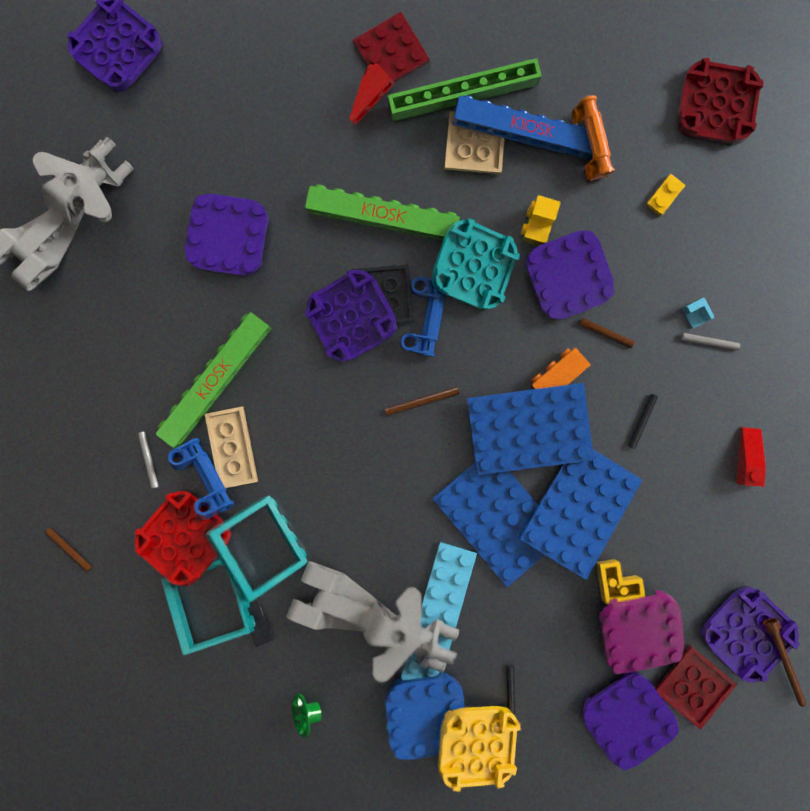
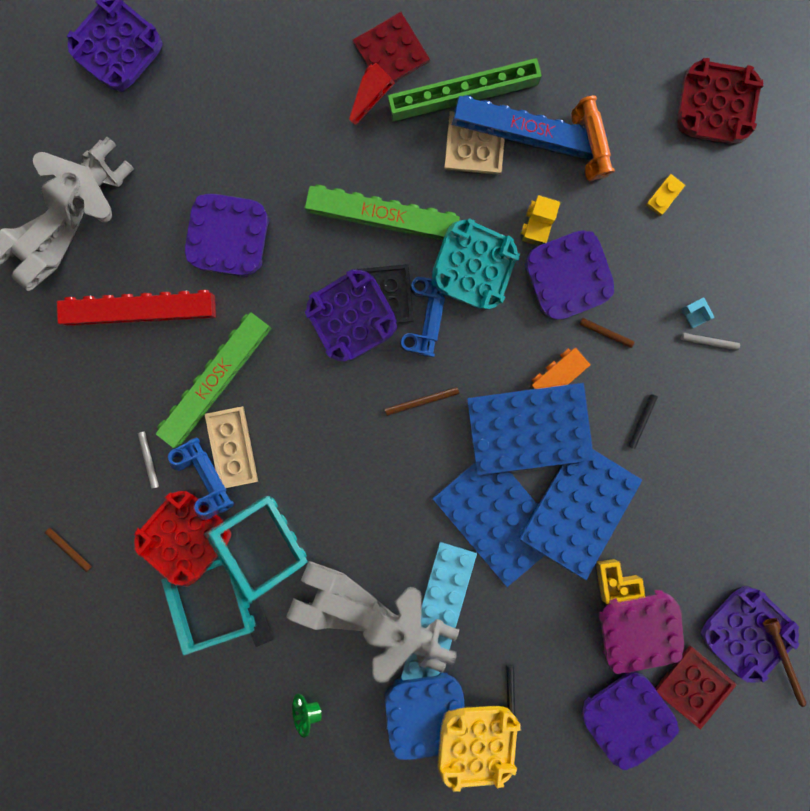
(136, 309): none -> red brick
(751, 458): red slope -> none

